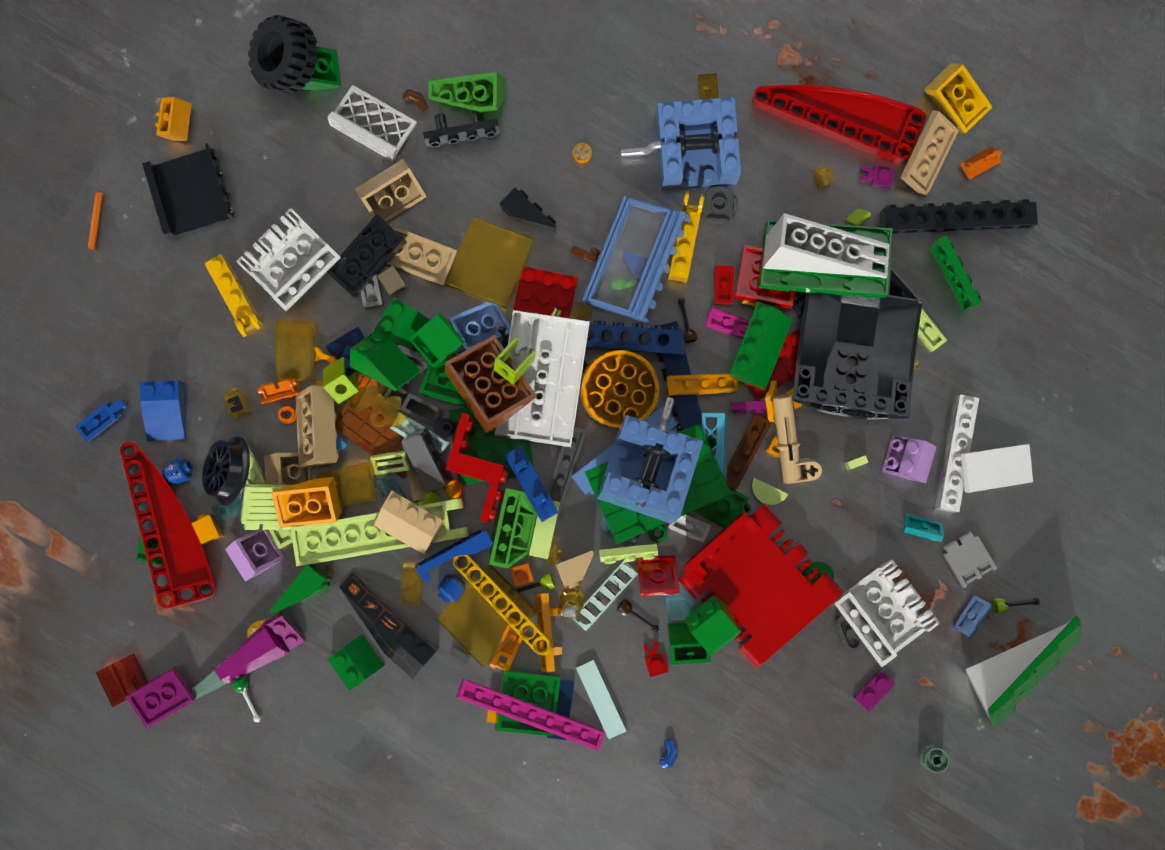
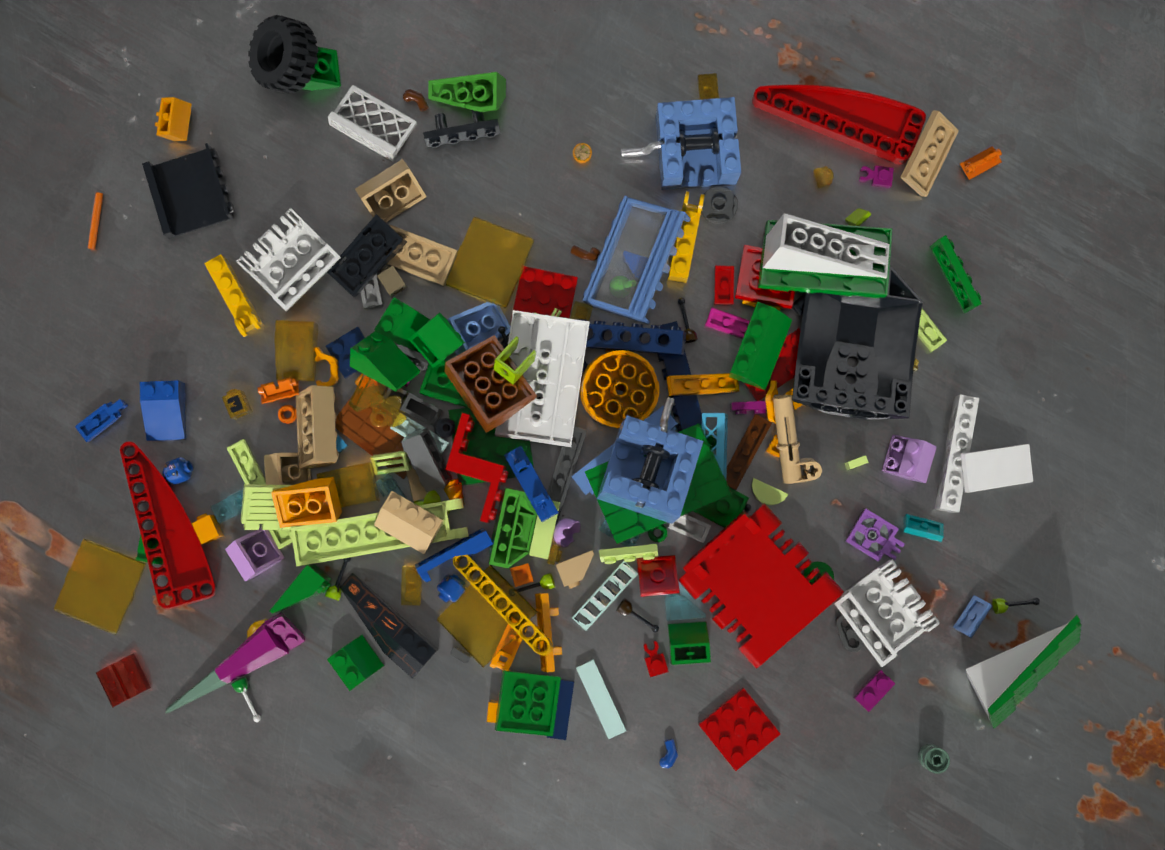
(99, 587): none -> clear yellow piece
(160, 697): magenta tile -> none
(226, 469): black piece -> none
(334, 591): none -> hinge
(335, 376): lime piece -> none
(522, 210): black slope -> none
(530, 714): dark pink tile -> none
(564, 531): none -> lavender hair
(570, 603): clear yellow brick -> none
(713, 625): green slope -> none
(739, 729): none -> red plate
(874, 536): none -> medium lavender piece
(958, 96): yellow slope -> none
(968, 558): light grey plate -> none
(1026, 217): black brick -> none

